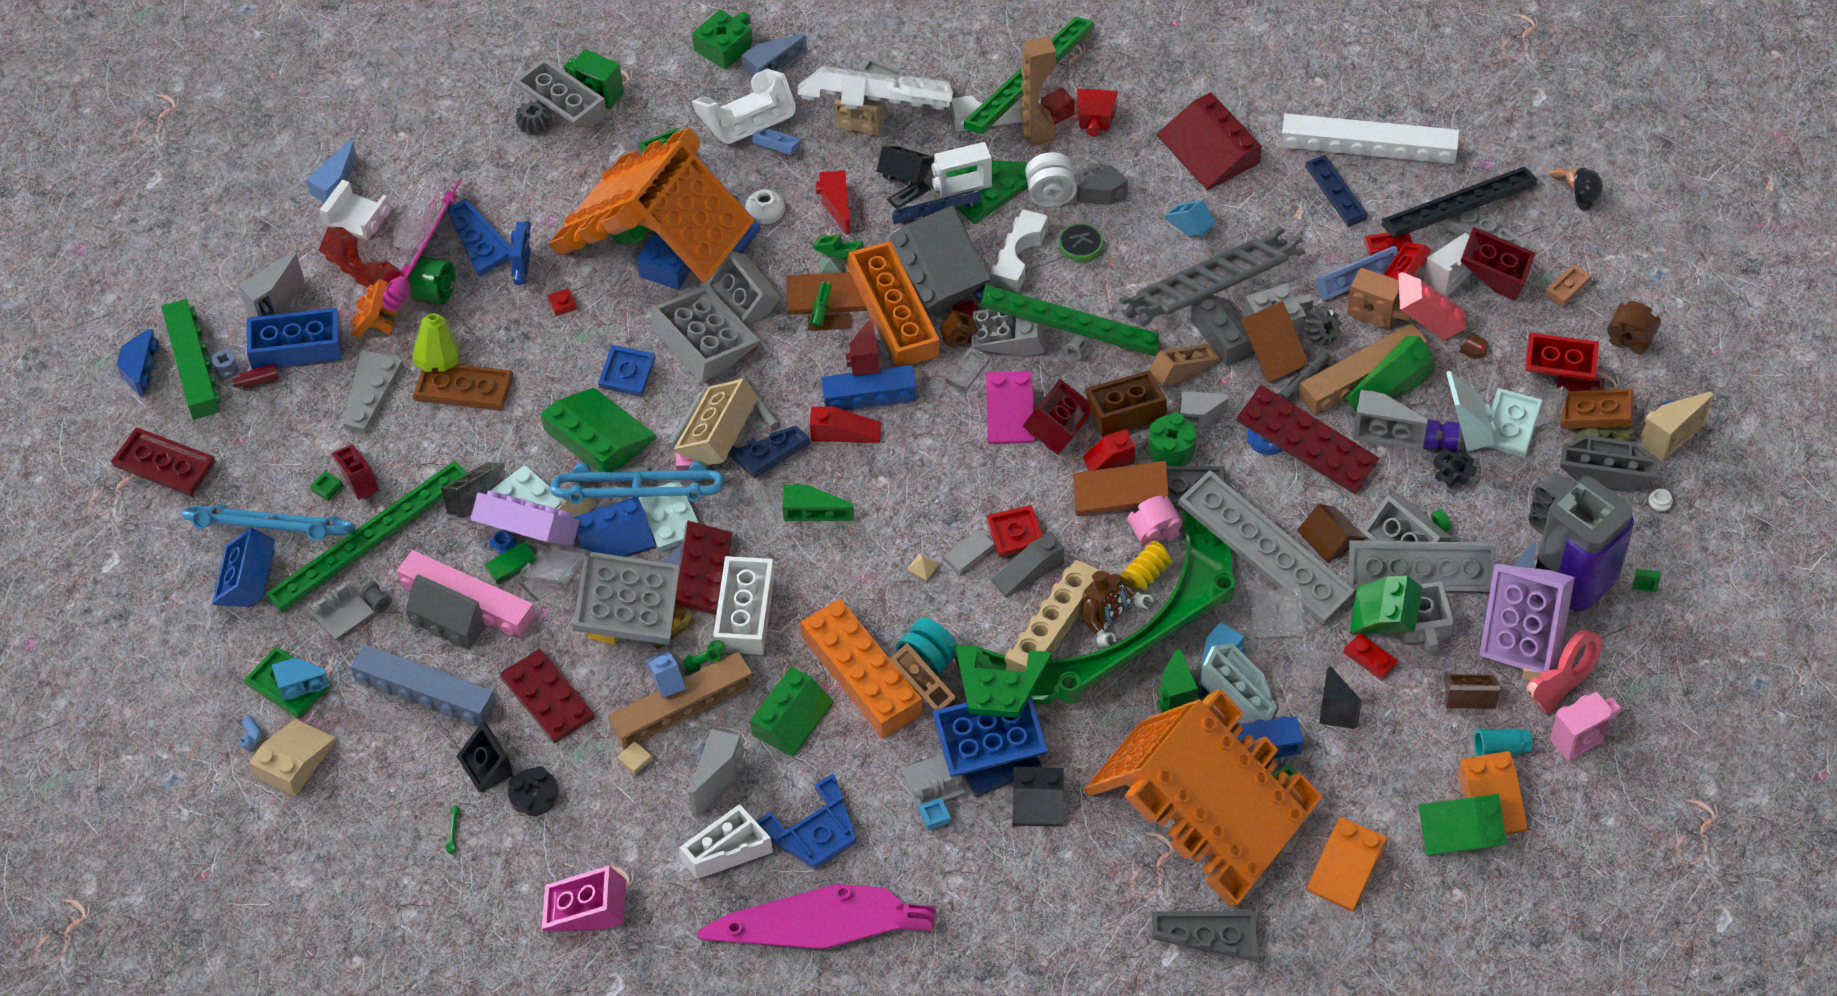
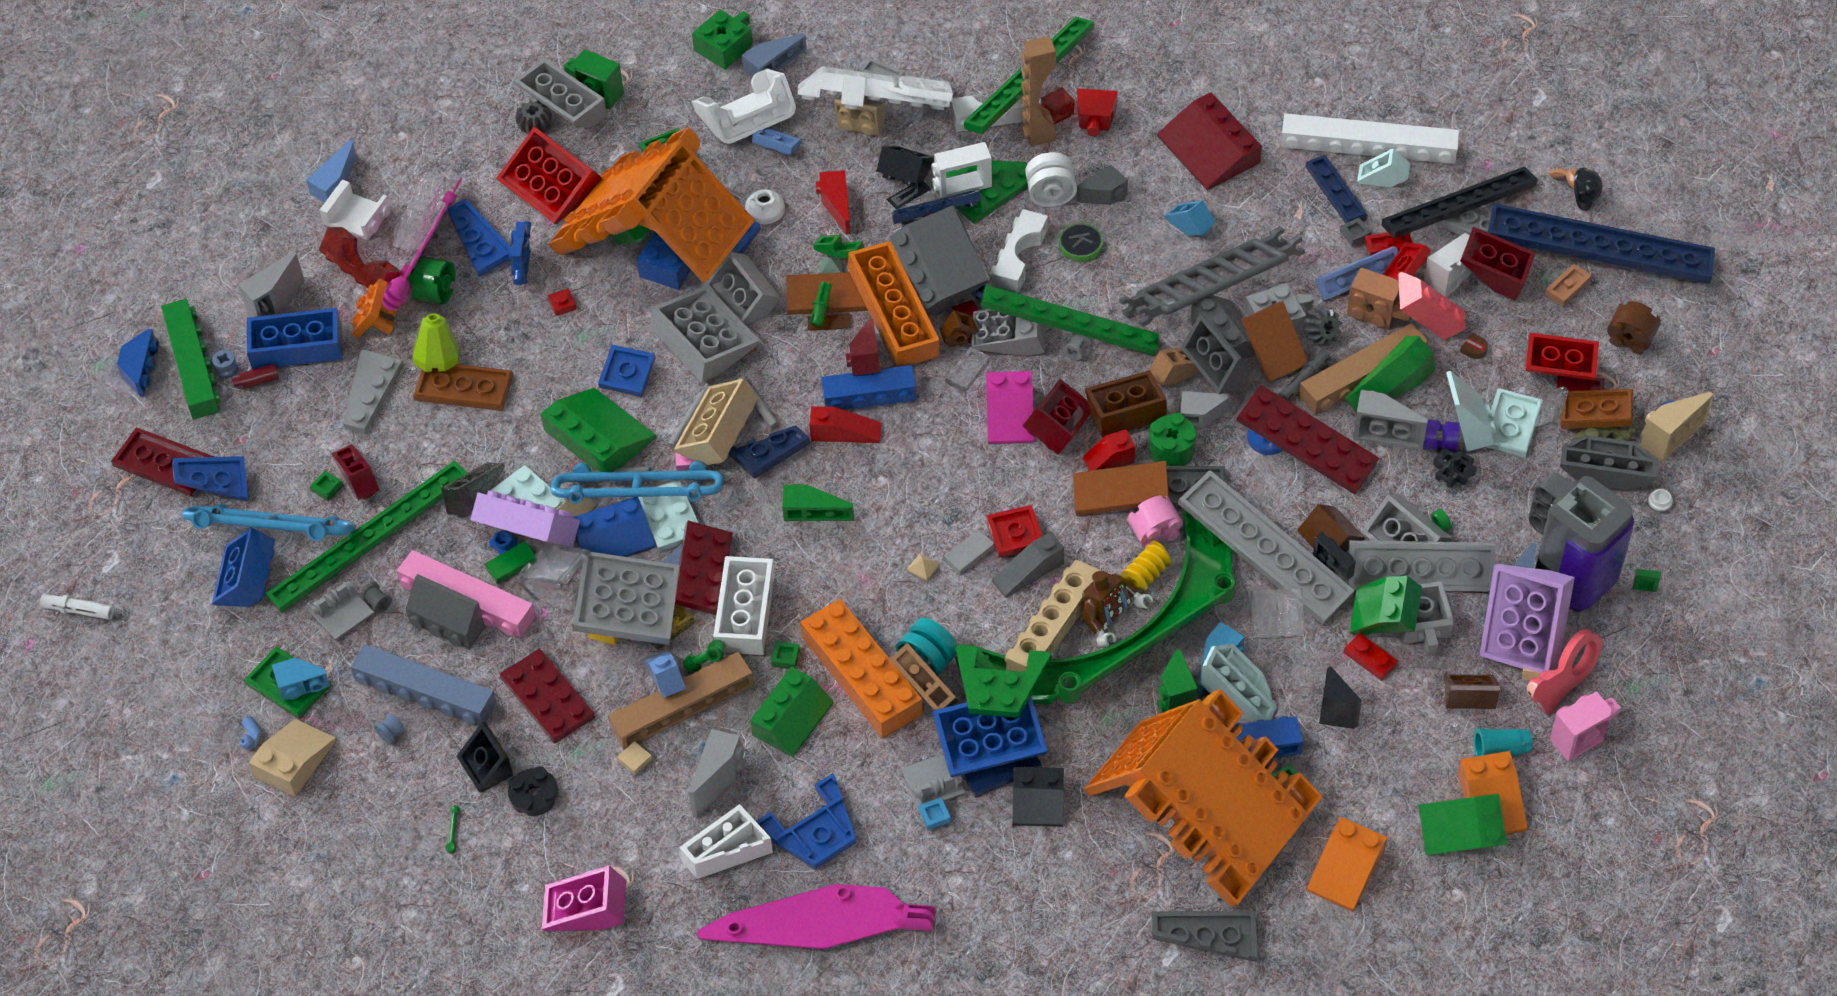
(67, 604): none -> white pin
(213, 474): none -> blue wing
(389, 728): none -> sand blue wheel
(548, 176): none -> red slope
(785, 655): none -> green tile
(1214, 357): none -> dark grey slope
(1333, 556): none -> black plate
(1354, 231): none -> dark grey plate
(1384, 170): none -> light aqua slope
(1602, 243): none -> dark blue plate

